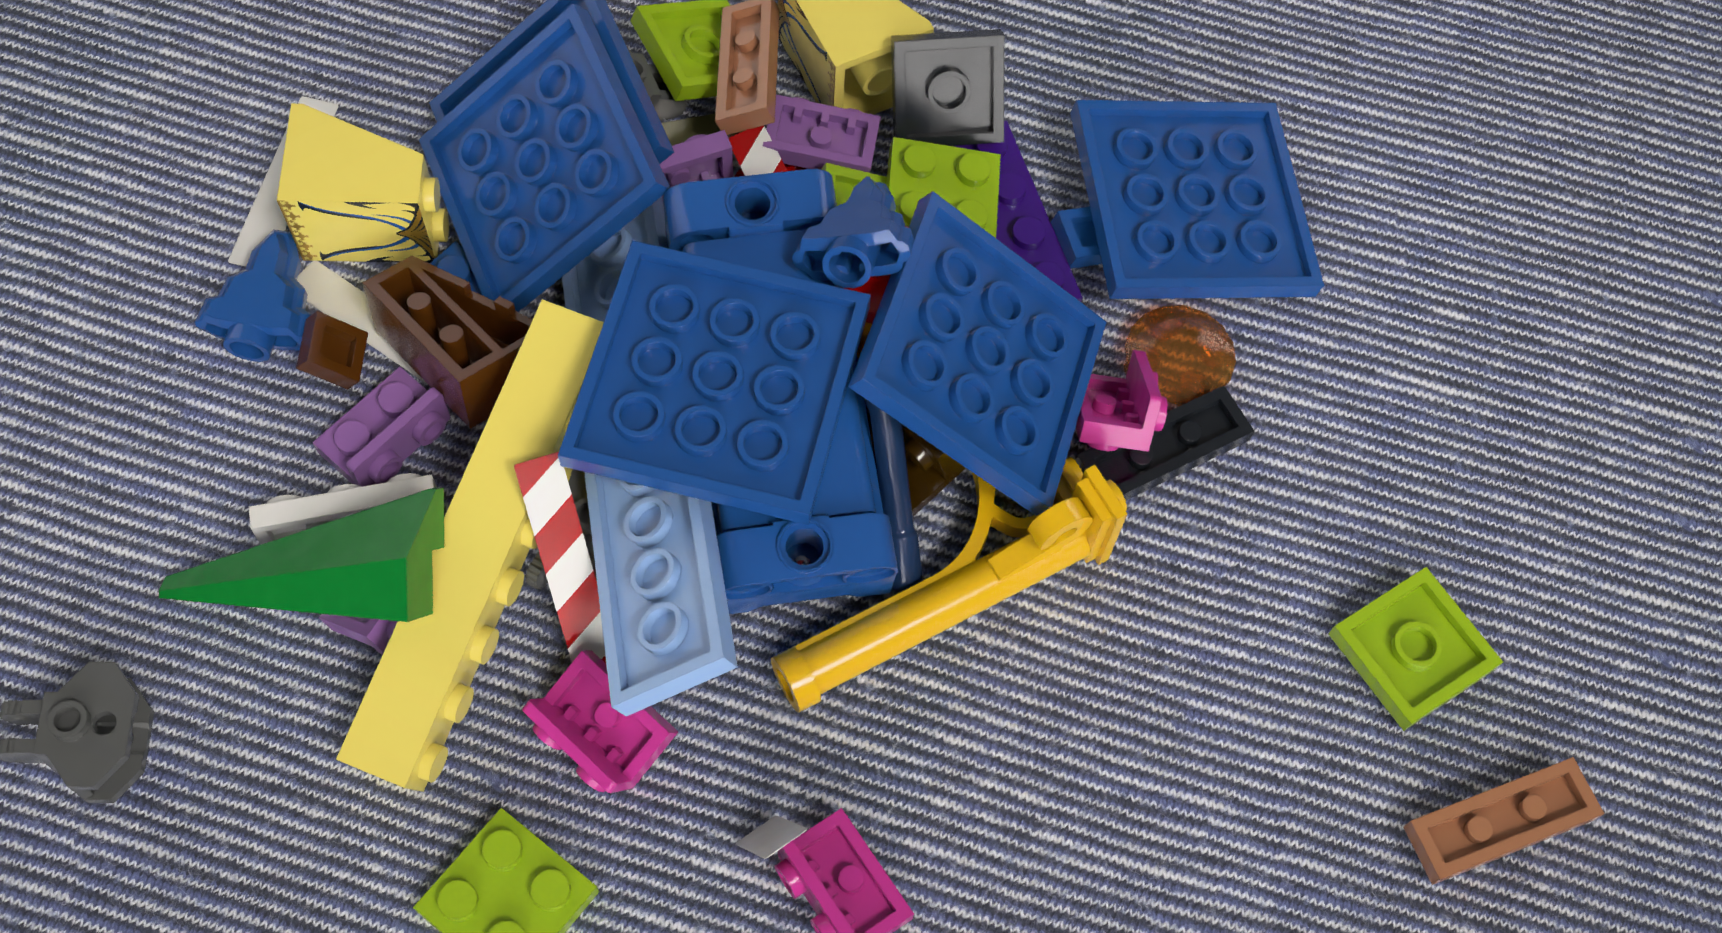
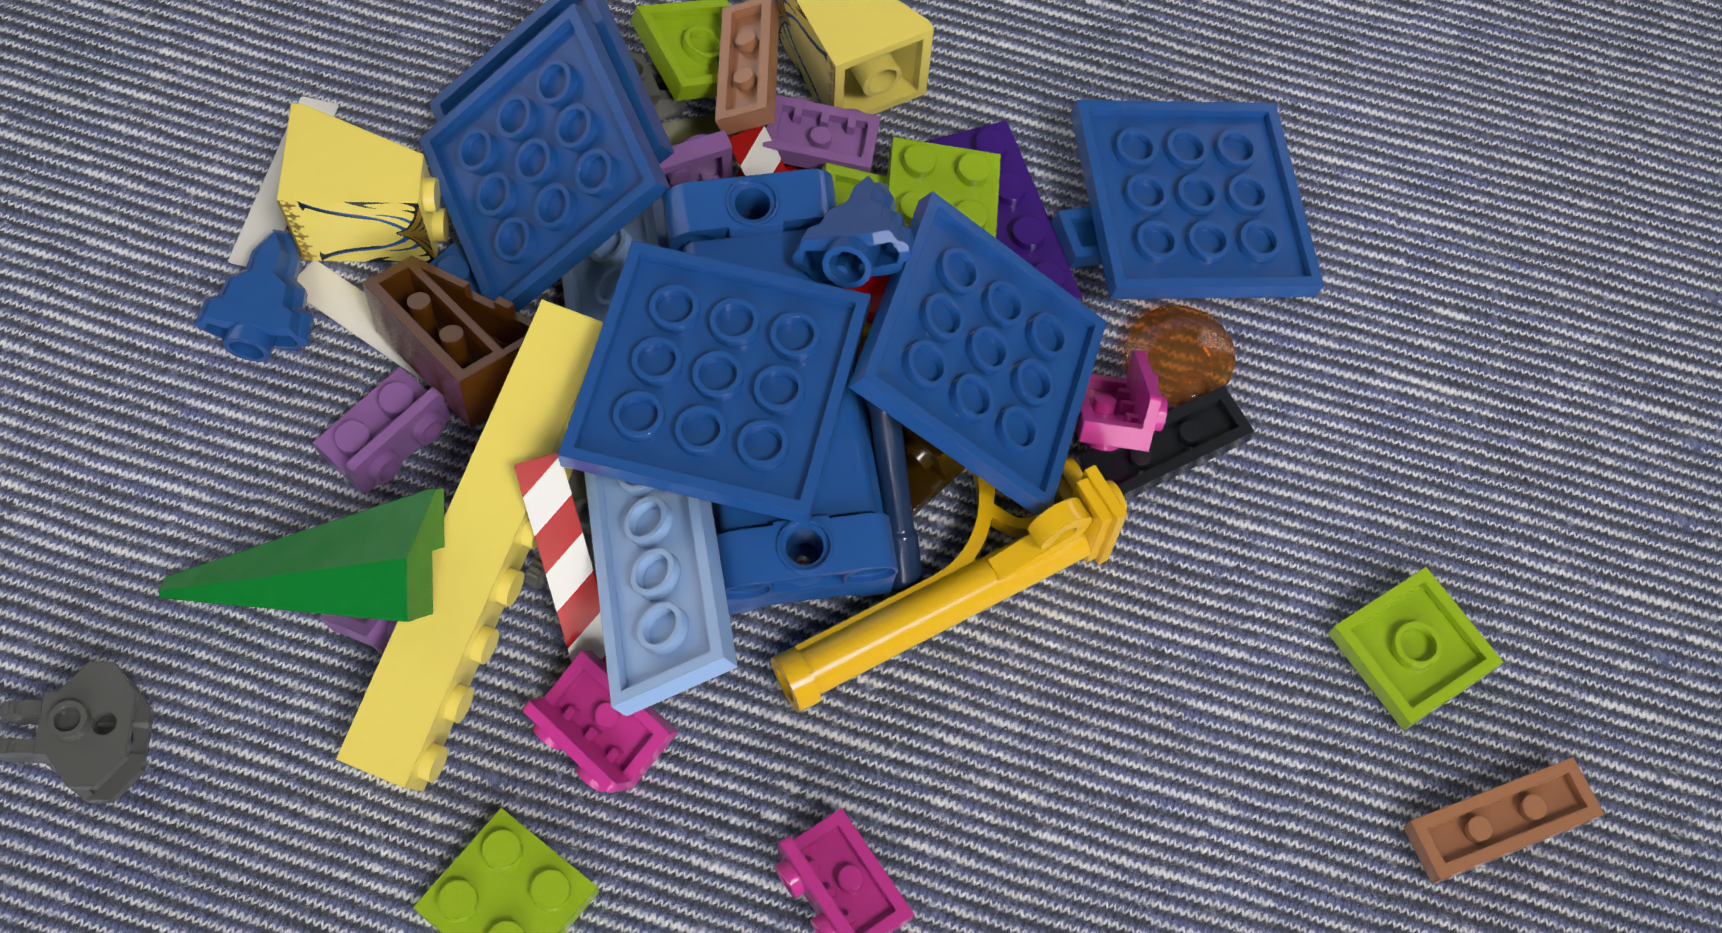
(293, 513): white plate -> none
(332, 350): reddish brown plate -> none
(771, 836): white sticker -> none
(949, 87): plate -> none

